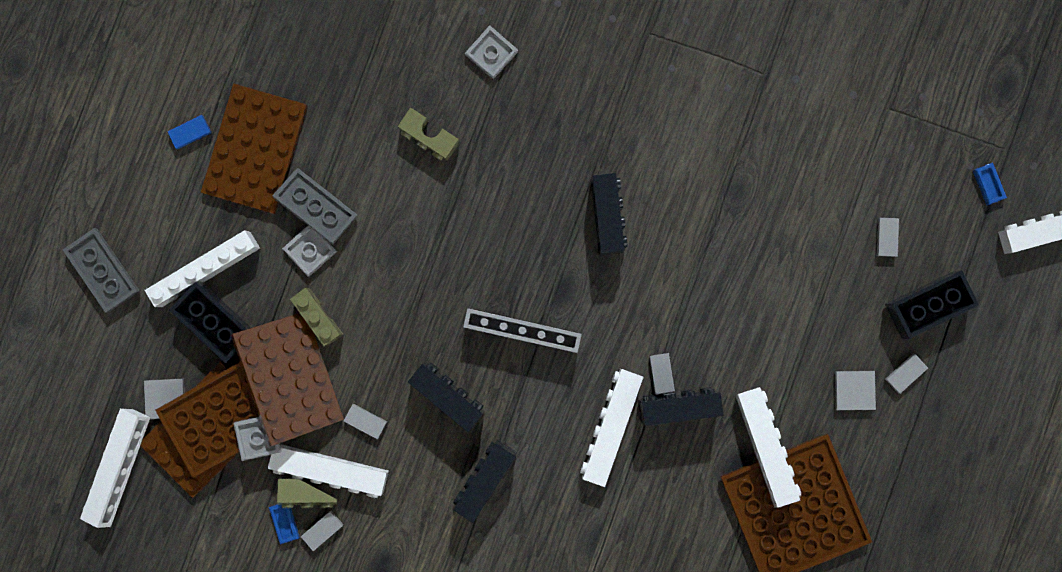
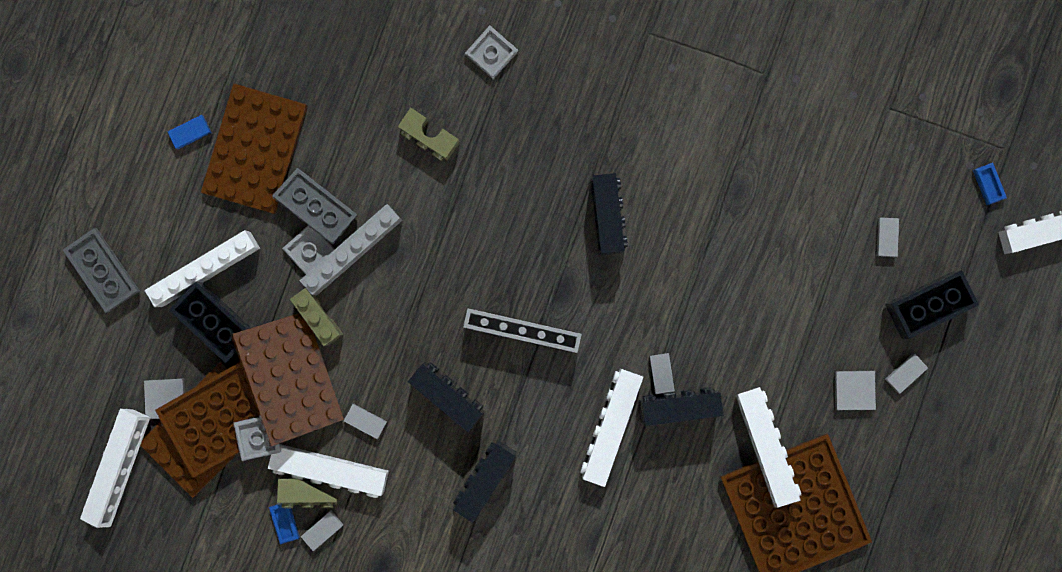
(350, 250): none -> light grey brick

